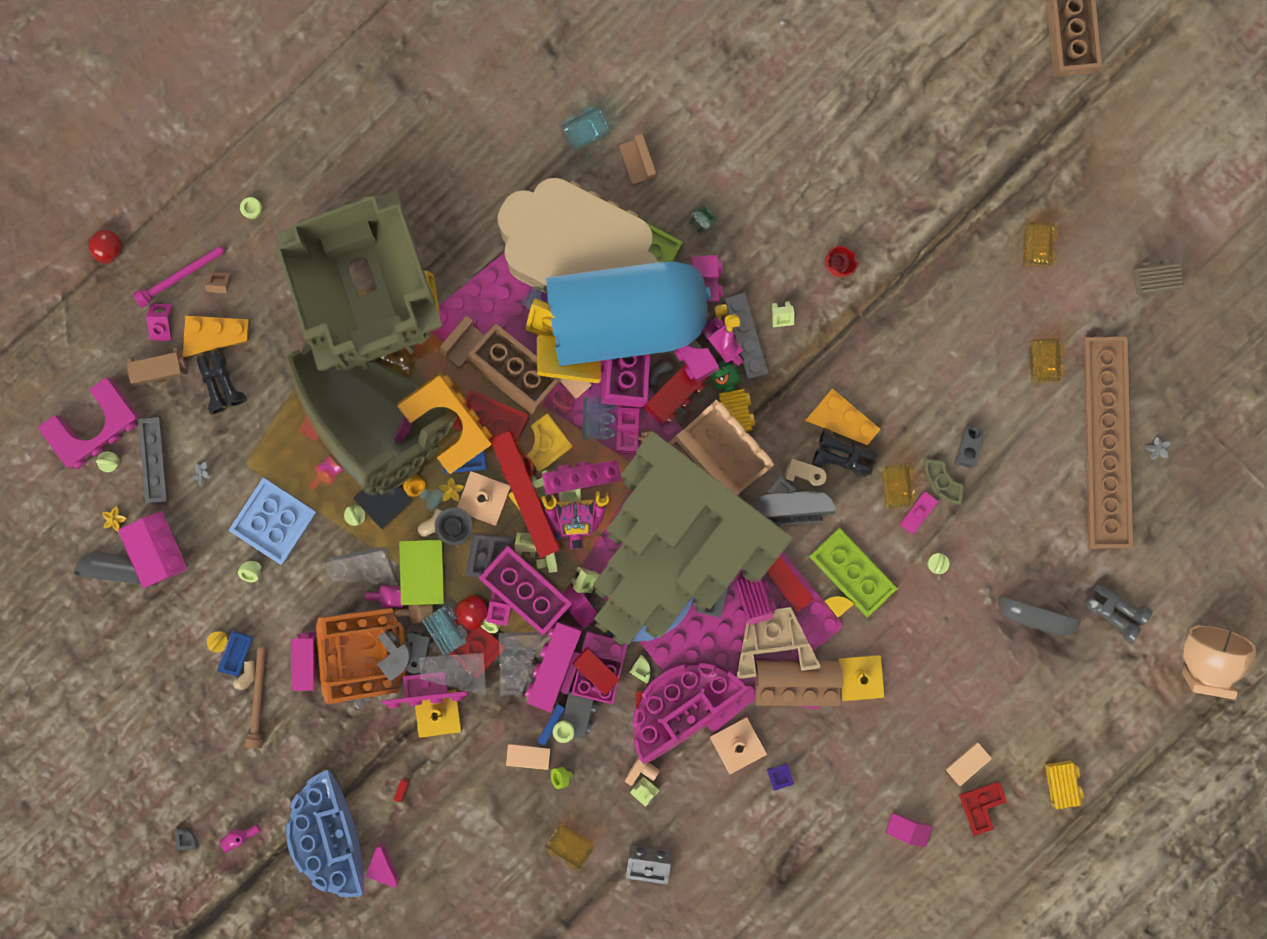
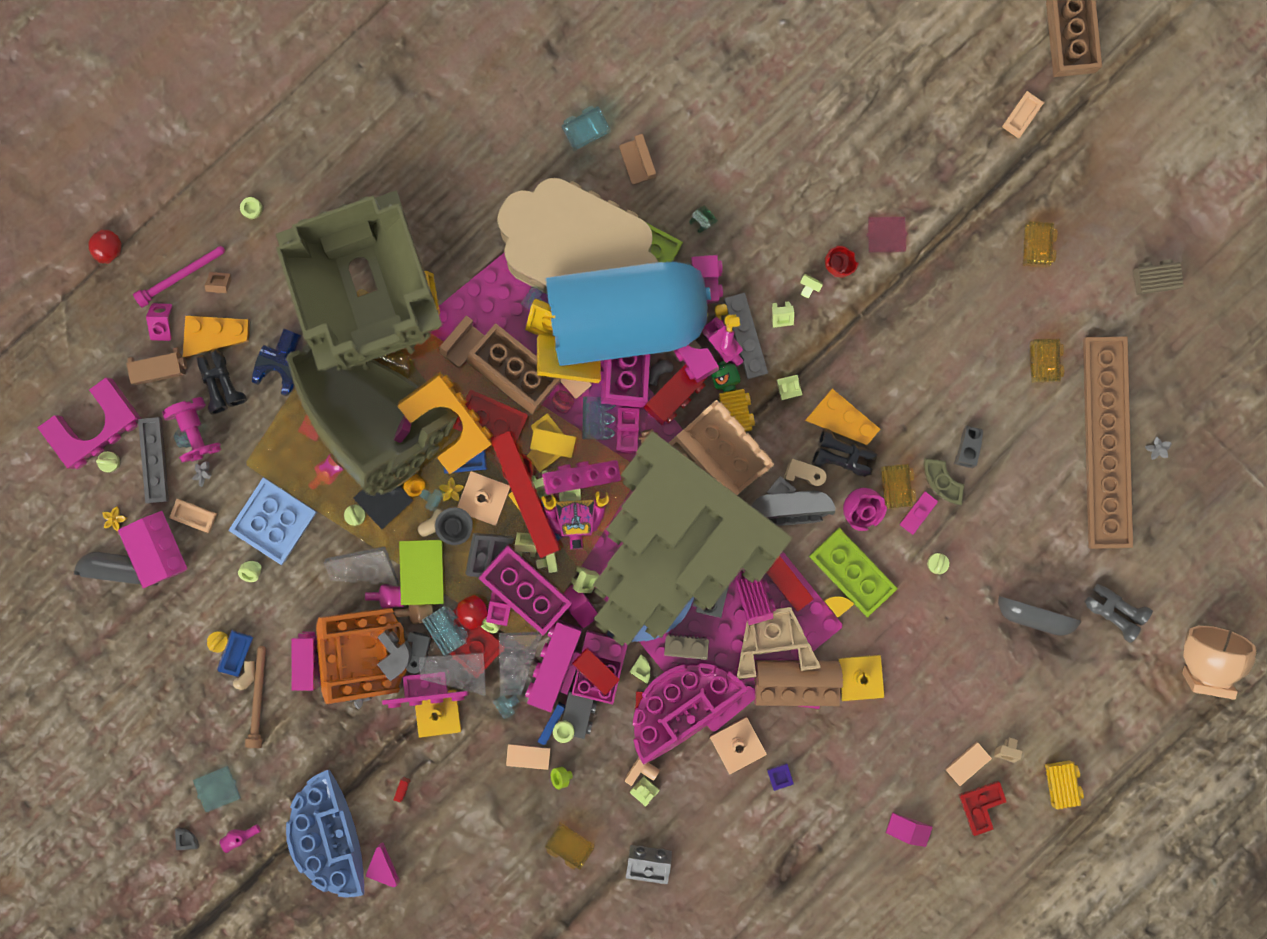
(181, 439): none -> clear light blue tile
(188, 422): none -> dark pink piece
(193, 515): none -> light nougat tile
(216, 789): none -> clear light blue piece
(275, 360): none -> clear blue connector
(505, 705): none -> clear light blue tile
(553, 443): none -> yellow tile
(686, 646): none -> dark tan brick
(789, 387): none -> yellowish green tile
(810, 285): none -> yellowish green tile
(864, 508): none -> dark pink cylinder
(886, 234): none -> clear pink piece
(1008, 751): none -> tan tile
(1023, 114): none -> light nougat tile

